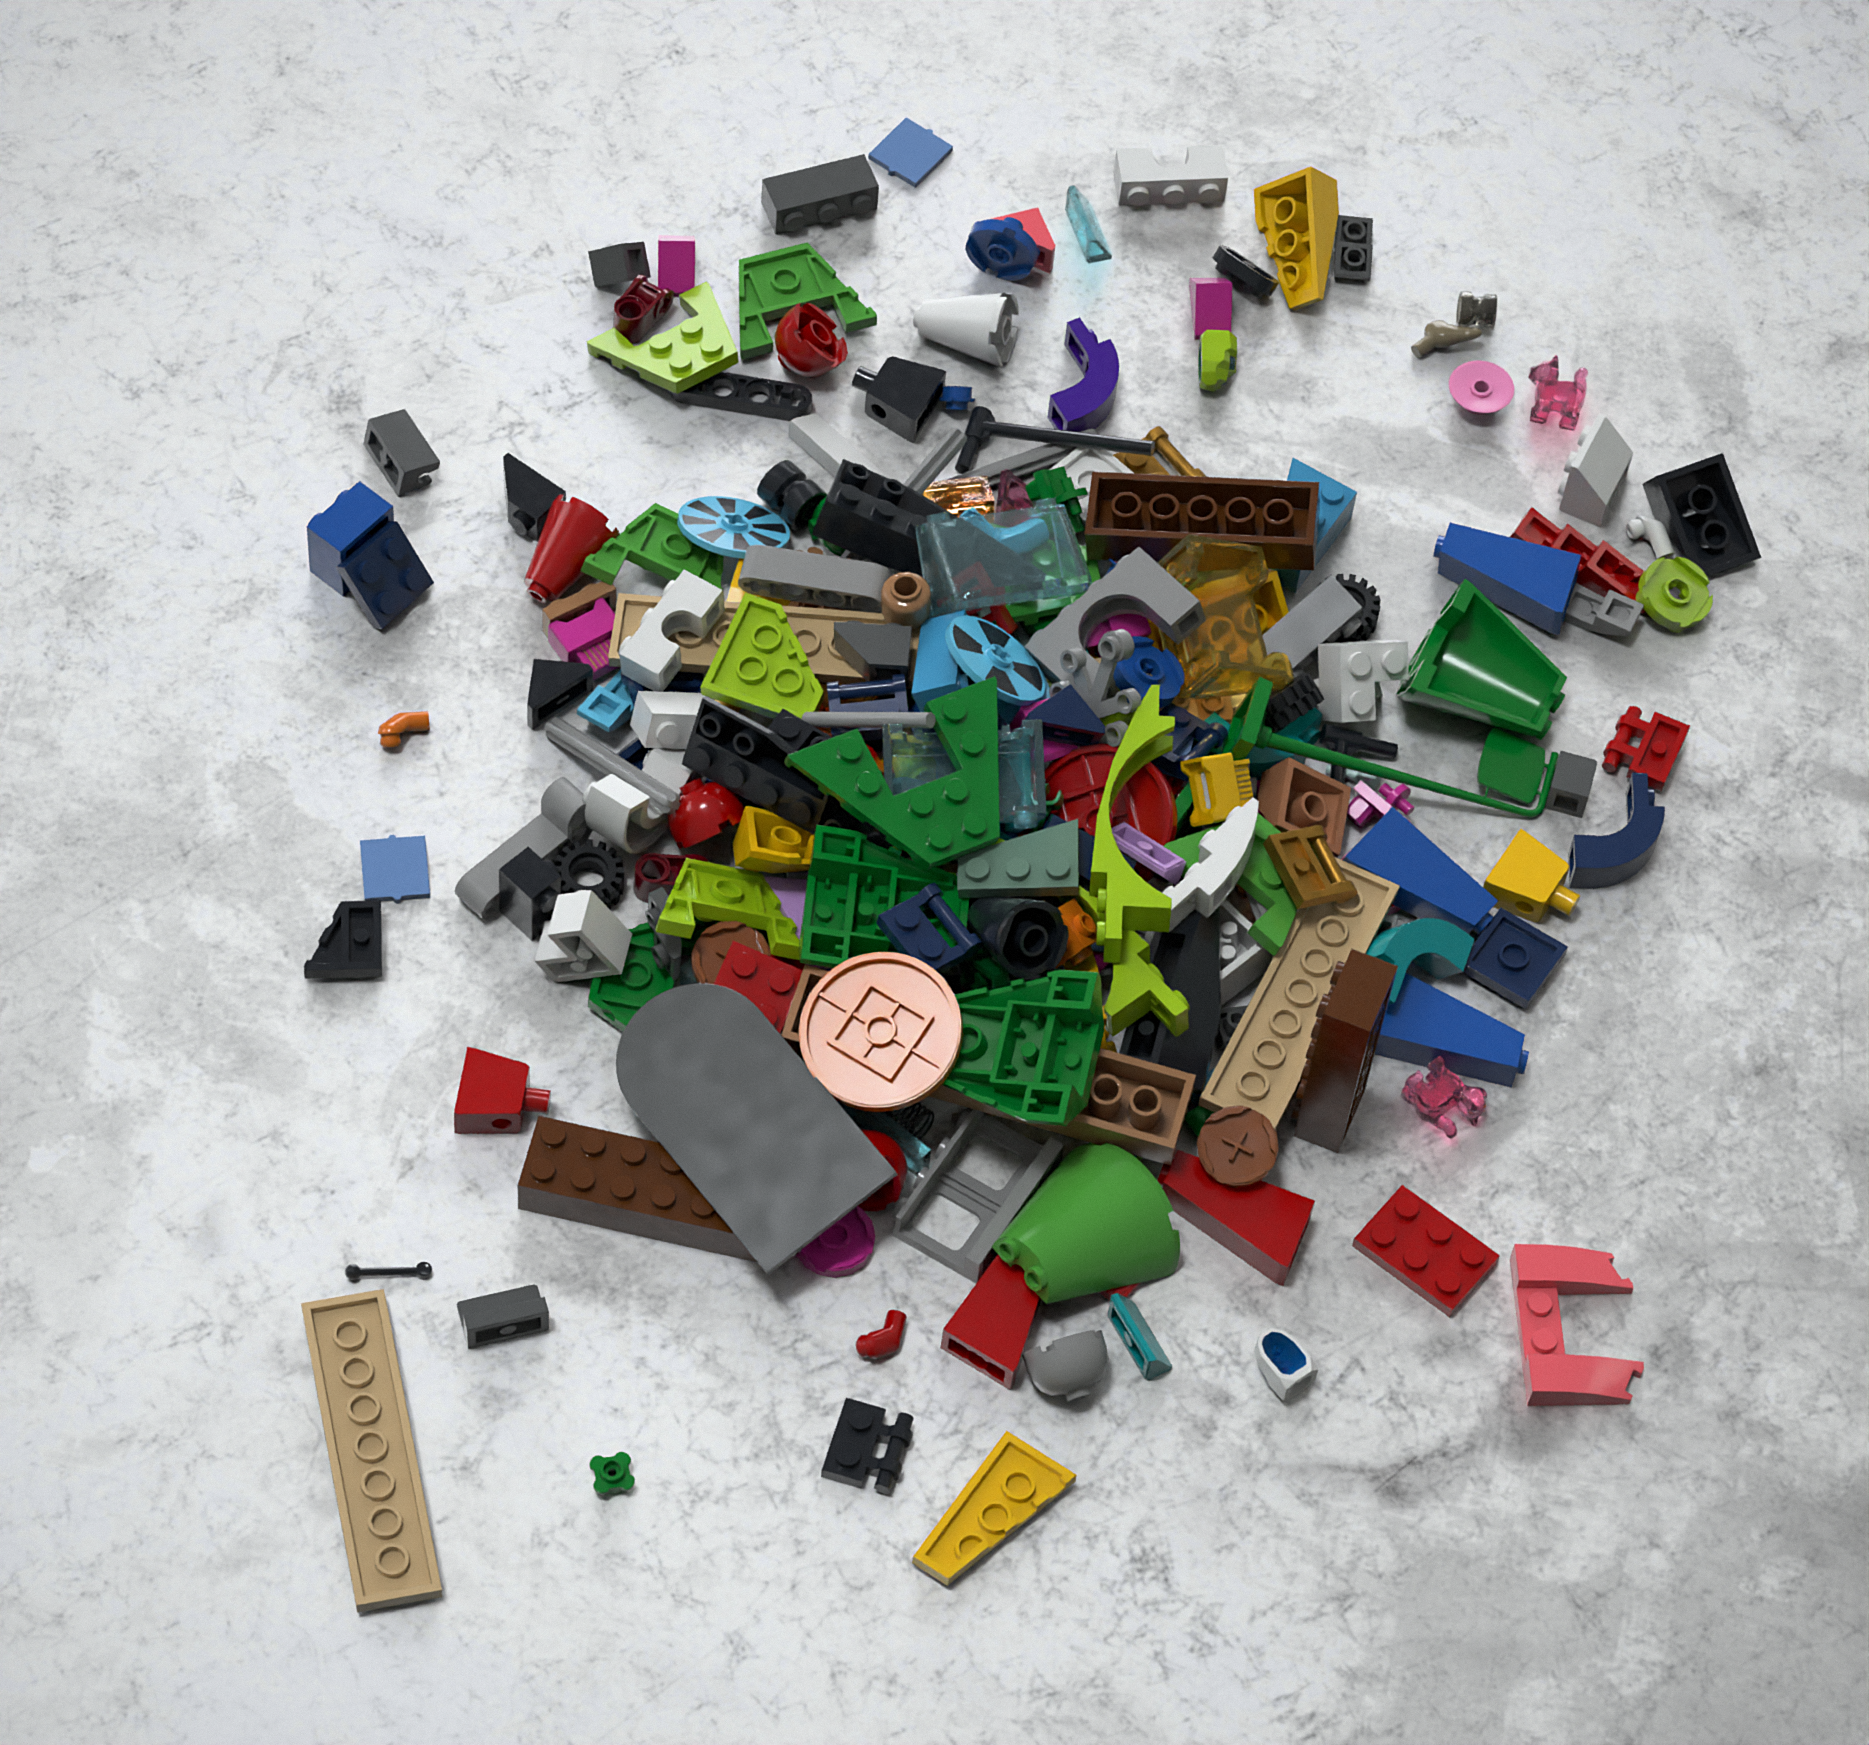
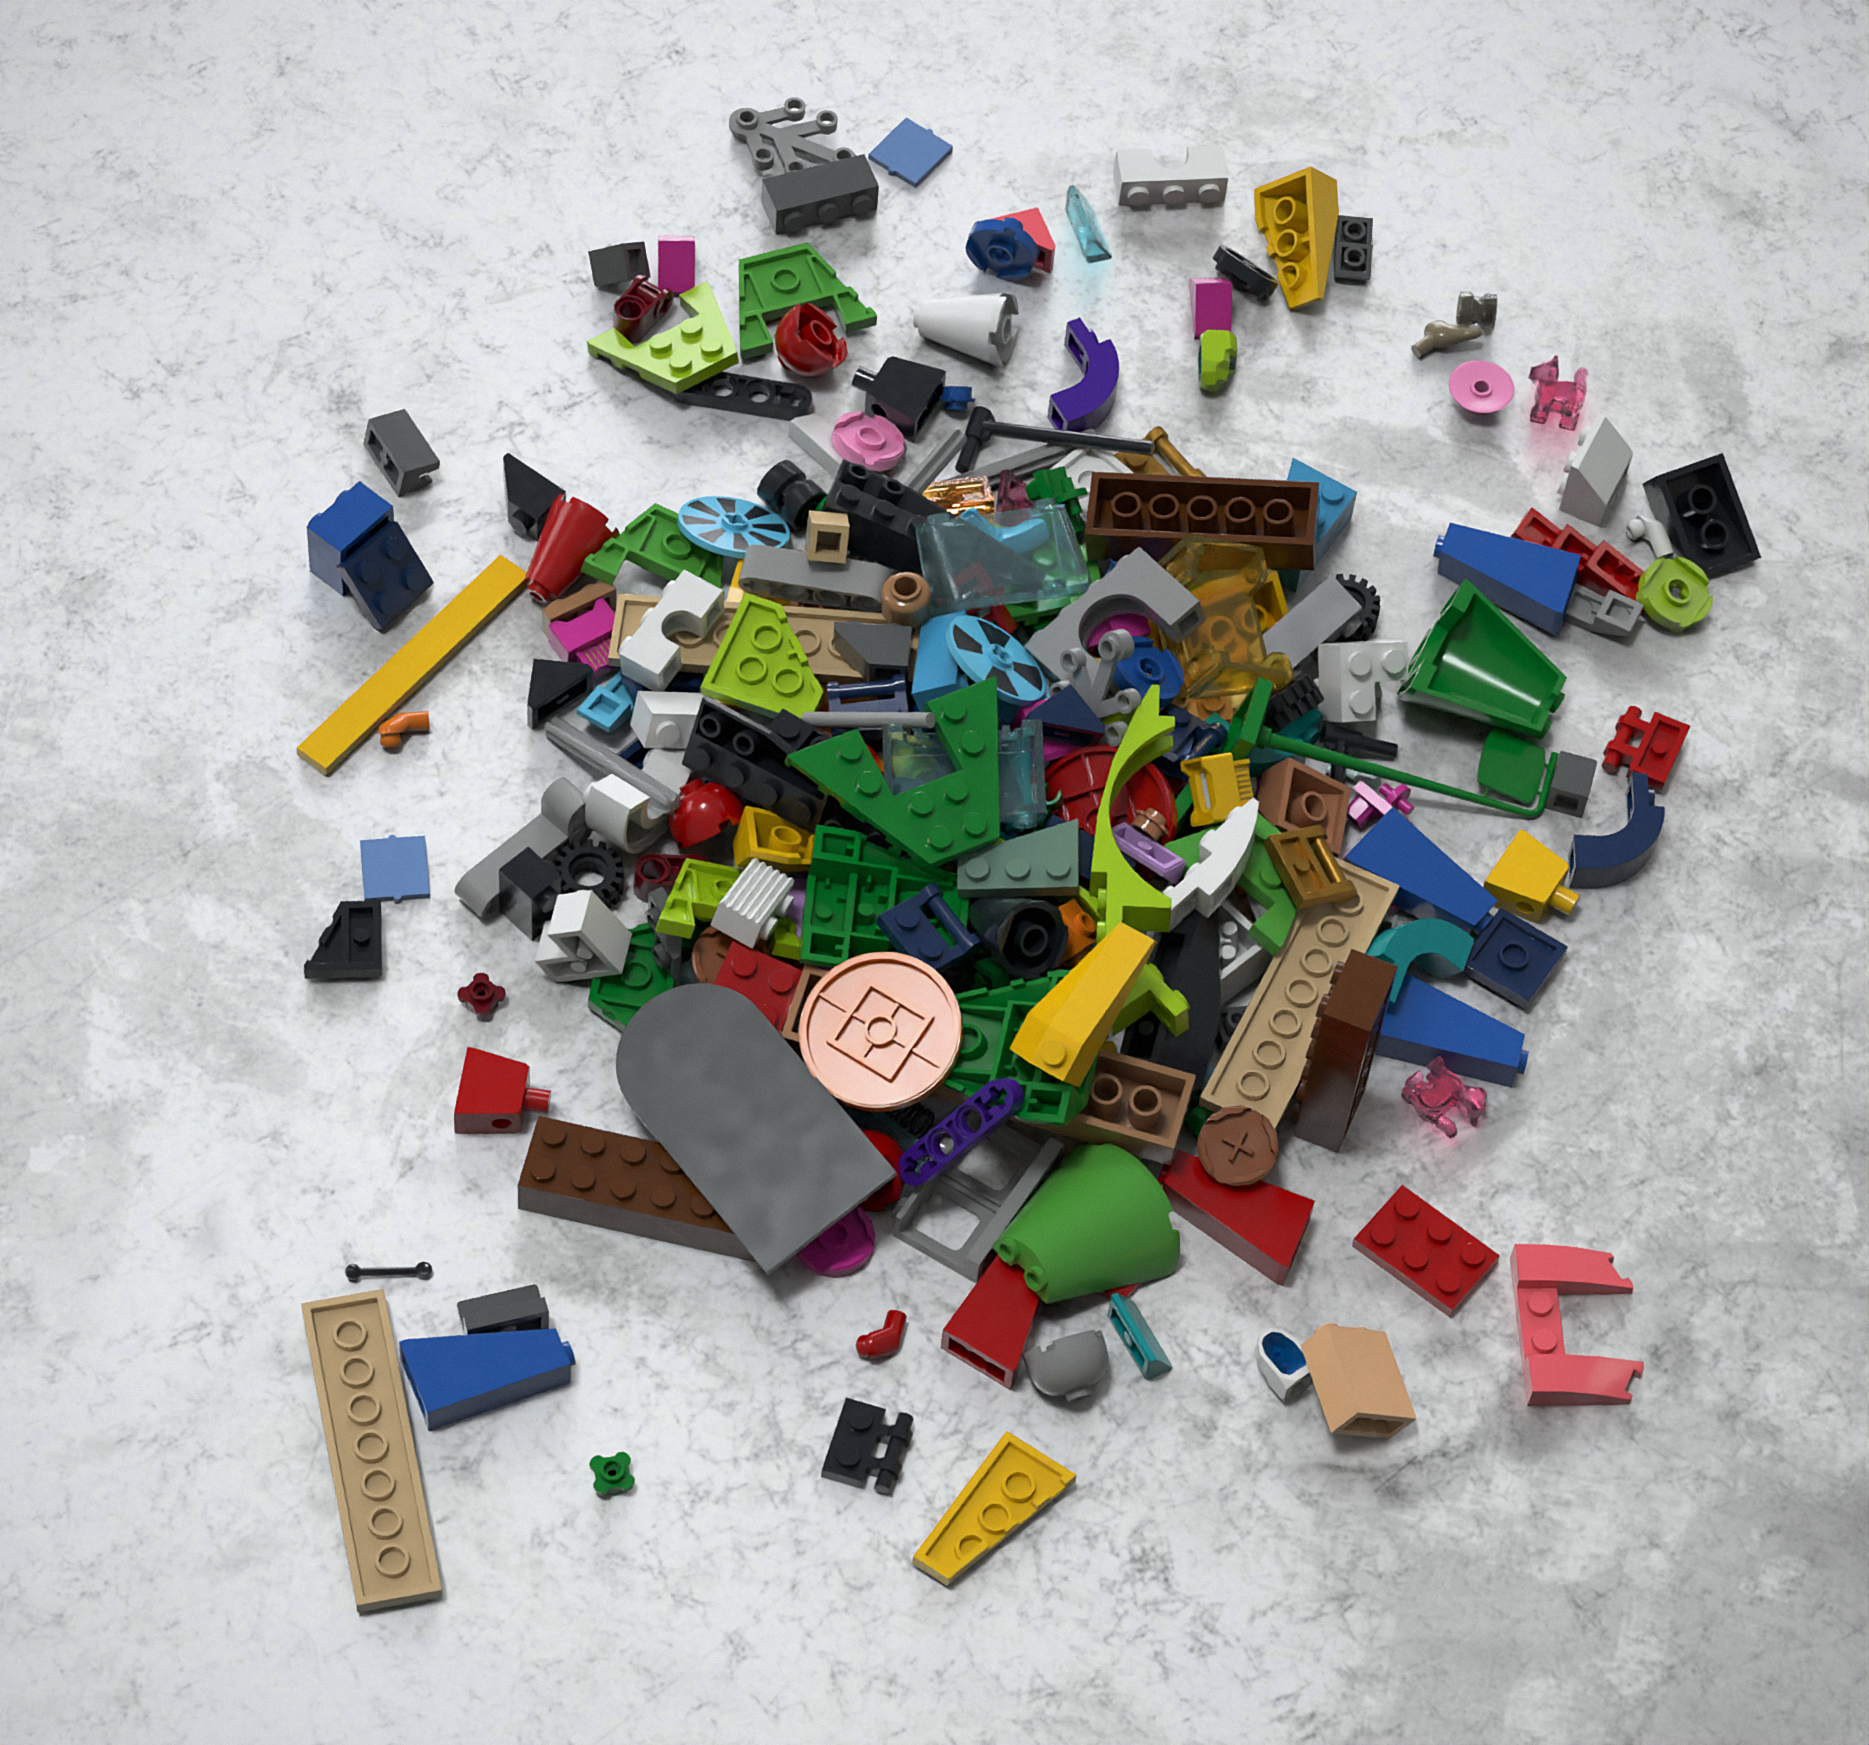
(412, 665): none -> yellow tile
(481, 1004): none -> dark red plate
(482, 1371): none -> blue slope
(751, 125): none -> light grey plant
(753, 904): none -> white brick
(827, 537): none -> tan brick
(868, 441): none -> bright pink tile
(963, 1136): none -> dark purple beam
(1077, 1014): none -> yellow wedge
(1150, 823): none -> nougat plate
(1358, 1381): none -> light nougat brick

